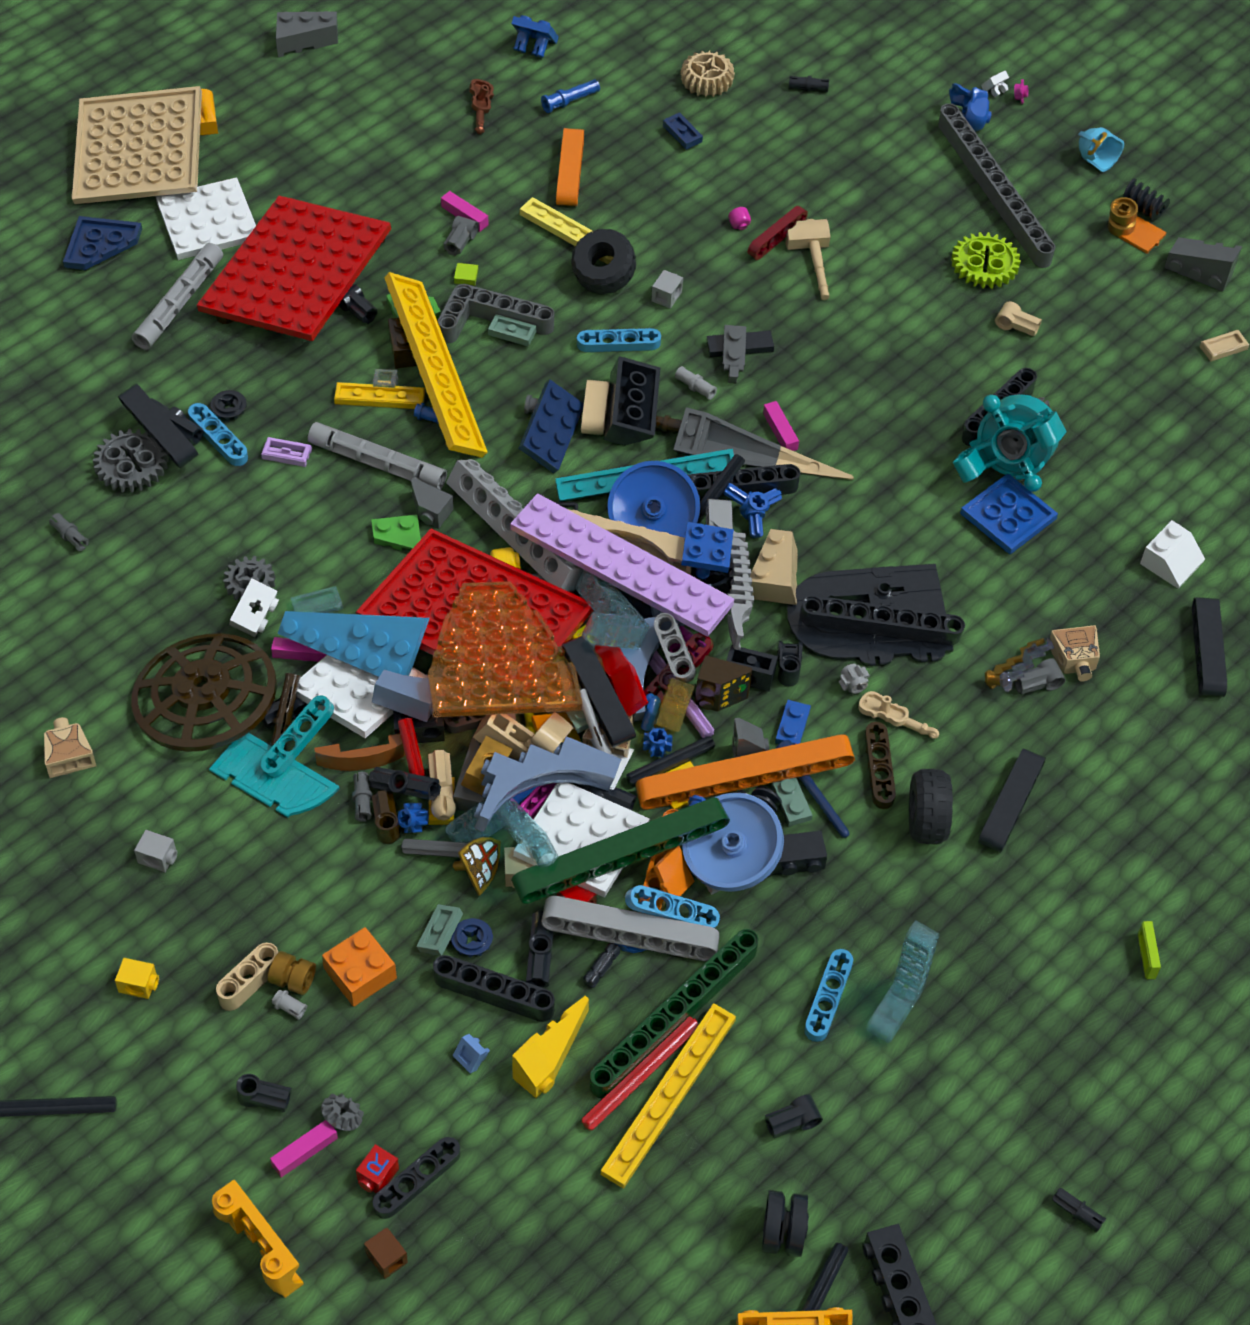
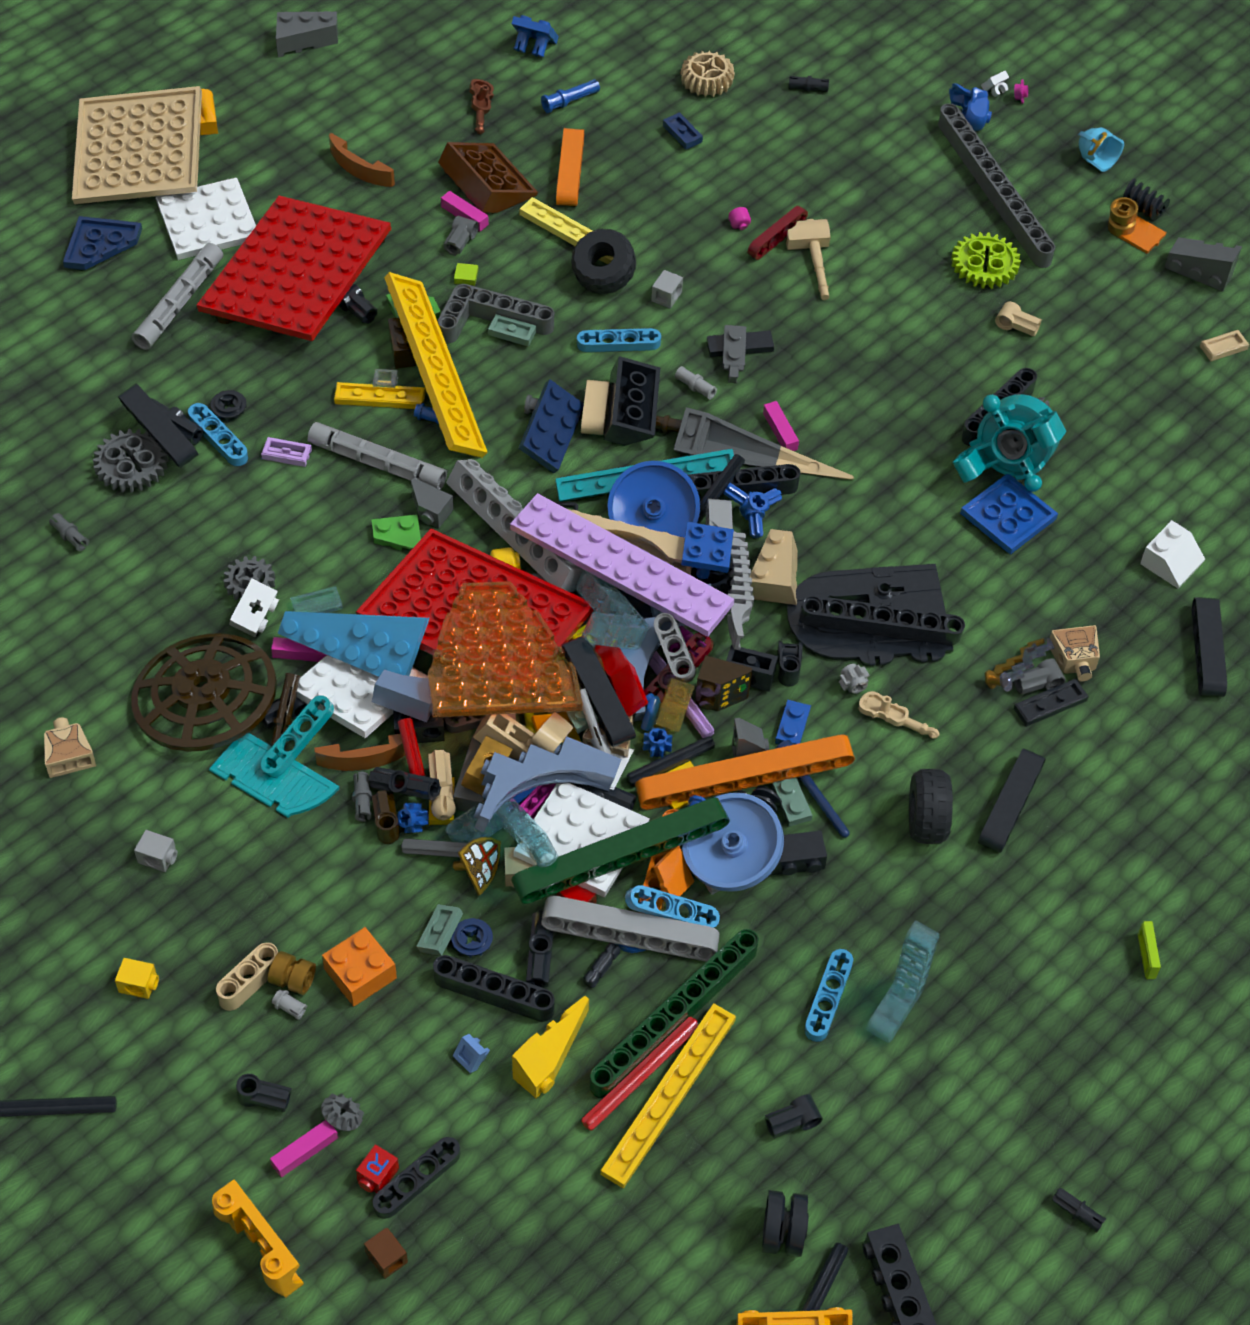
(376, 174): none -> dark orange slope
(485, 176): none -> reddish brown slope
(883, 764): dark brown beam -> none
(1050, 702): none -> black tile

